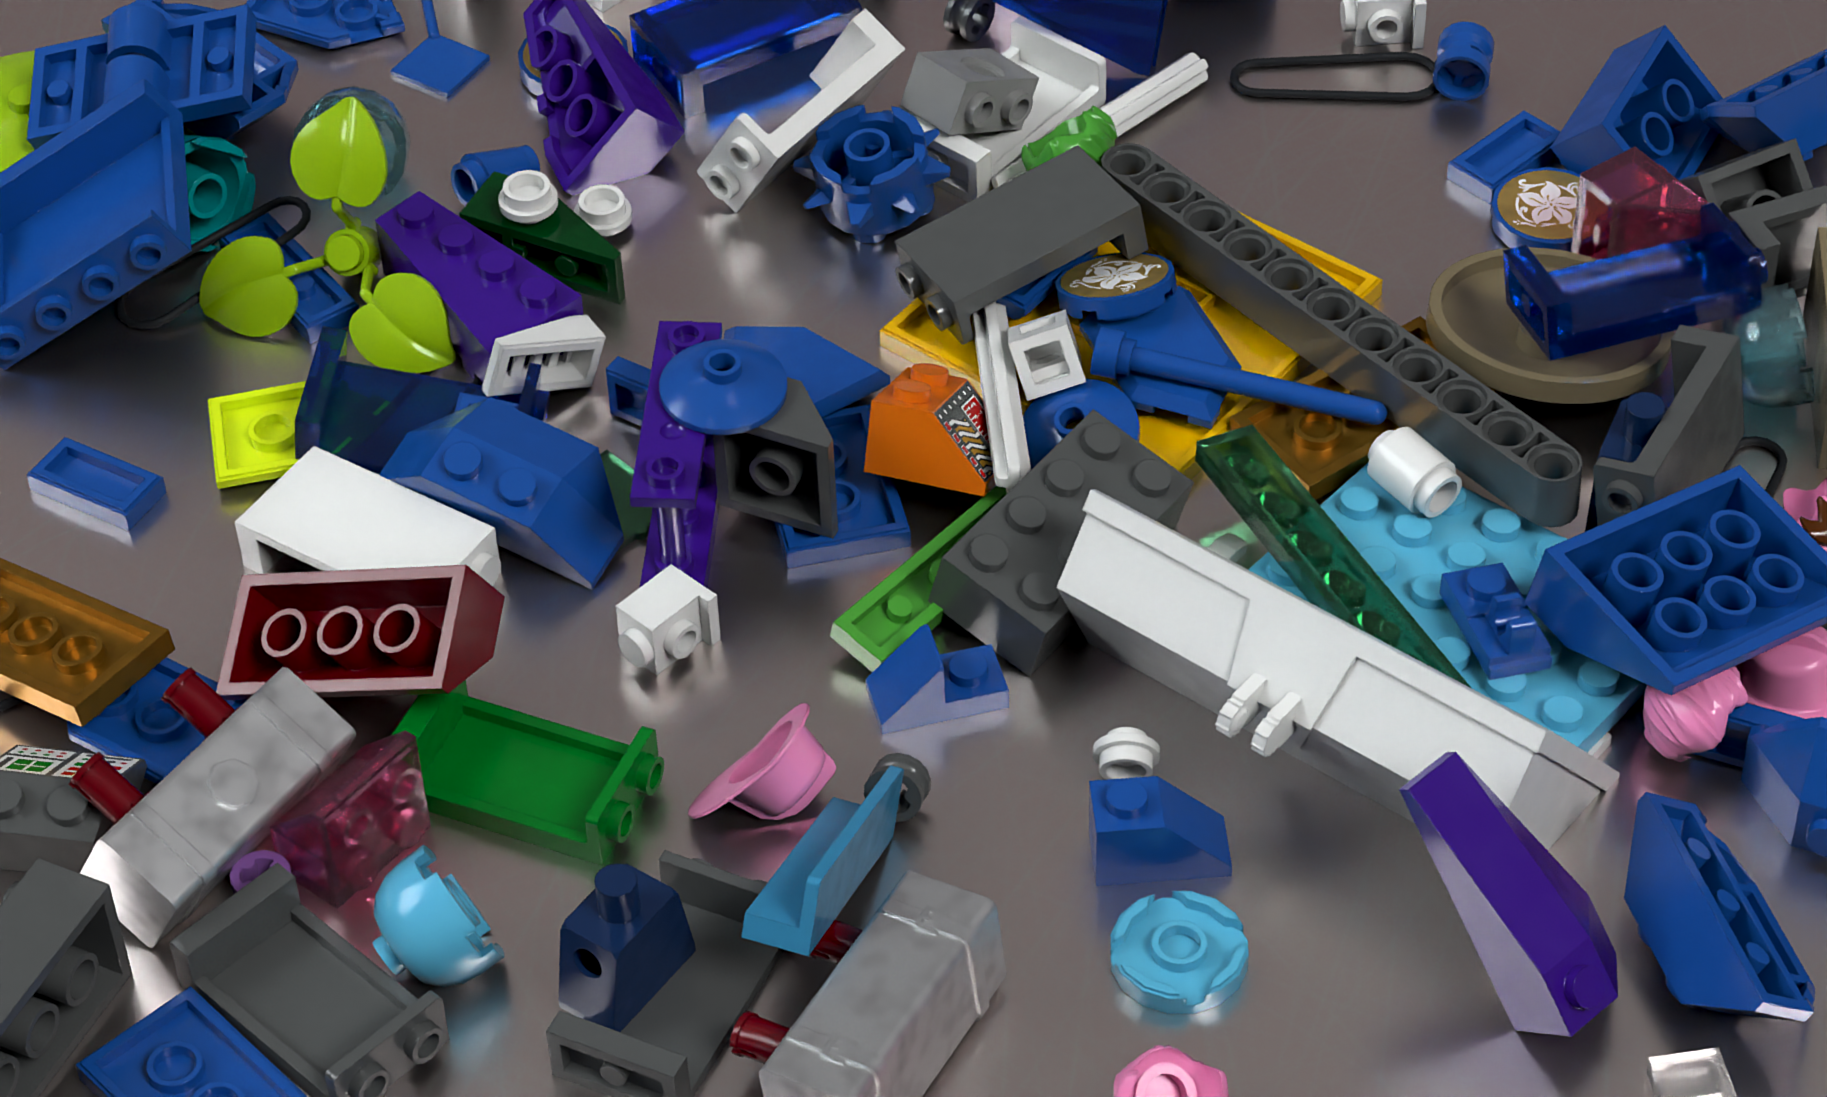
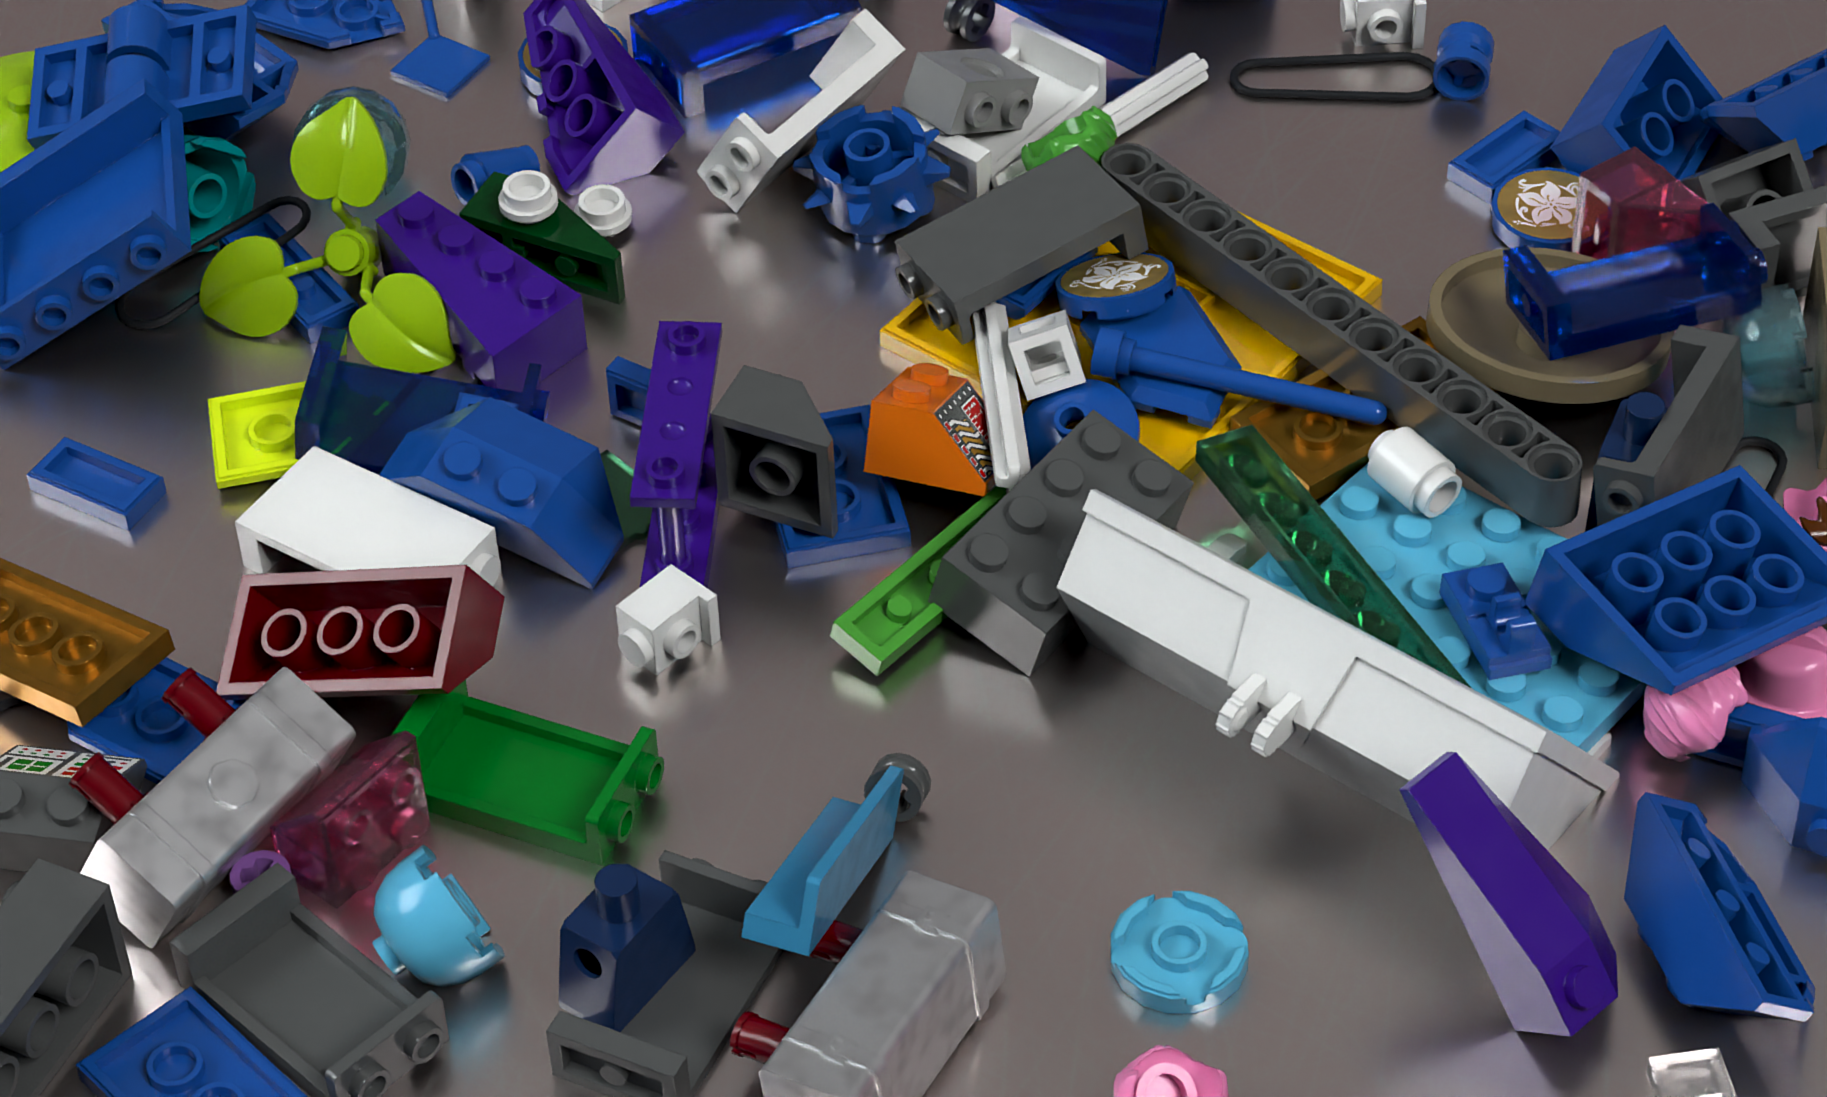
(575, 368): white slope -> none
(723, 387): blue dish -> none
(775, 776): bright pink piece -> none
(826, 370): blue tile -> none
(928, 688): blue slope -> none
(1126, 754): white plate -> none
(1153, 833): blue slope -> none

